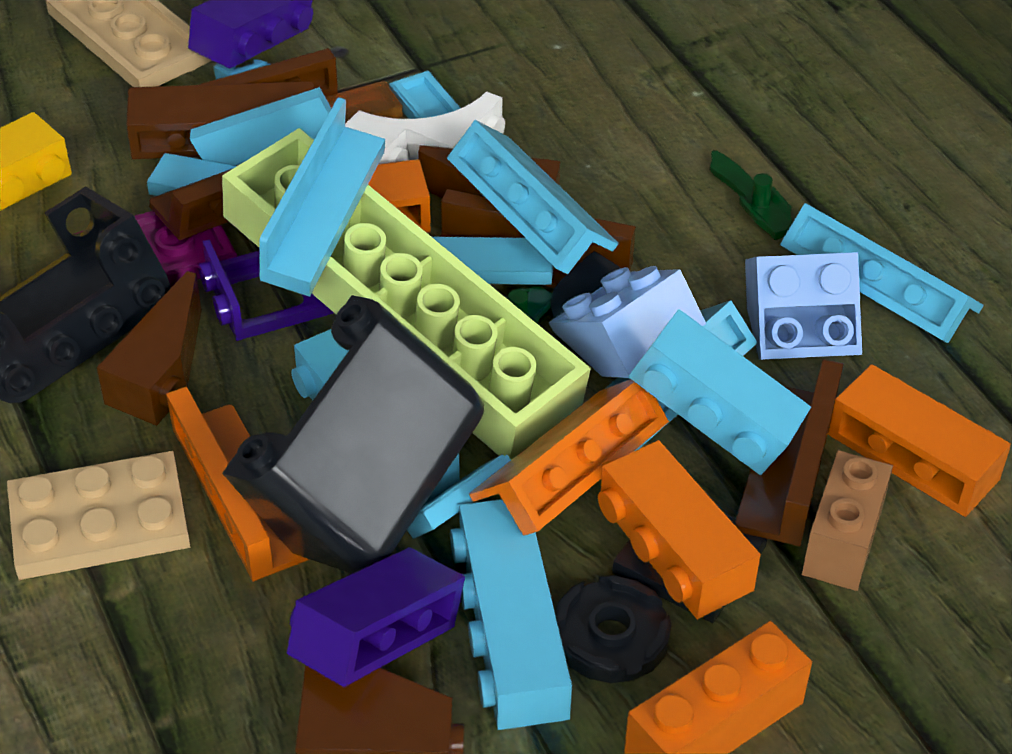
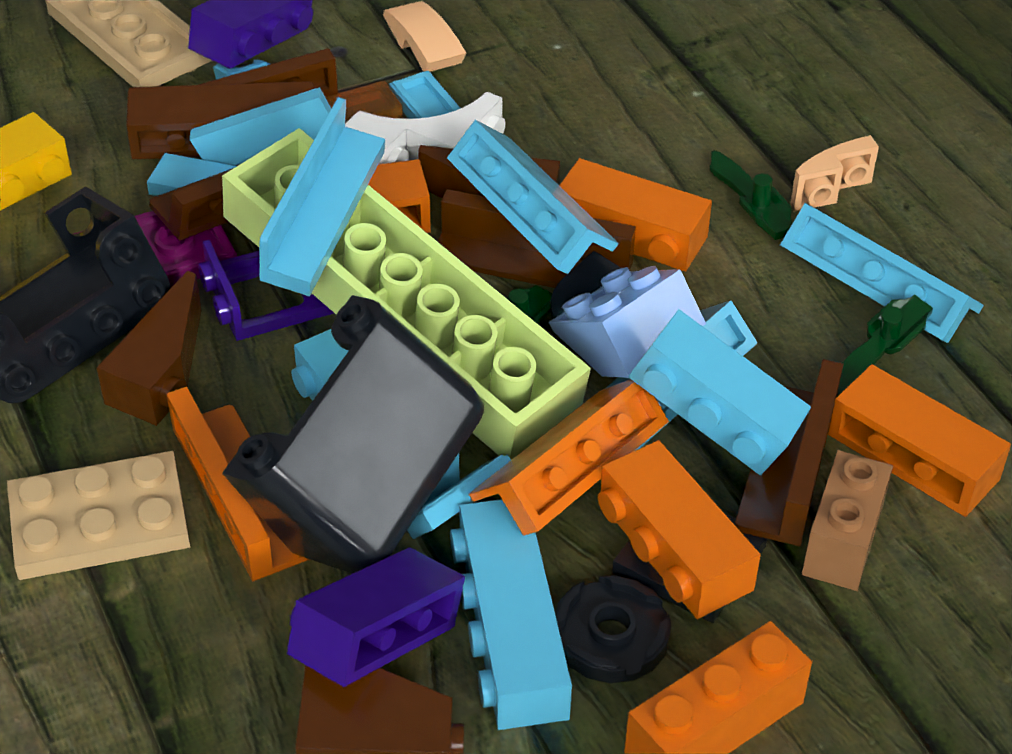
(426, 34): none -> light nougat slope
(501, 259): medium azure tile -> none
(667, 220): none -> orange brick
(804, 305): light blue slope -> none
(833, 169): none -> light nougat slope
(887, 333): none -> dark green piece

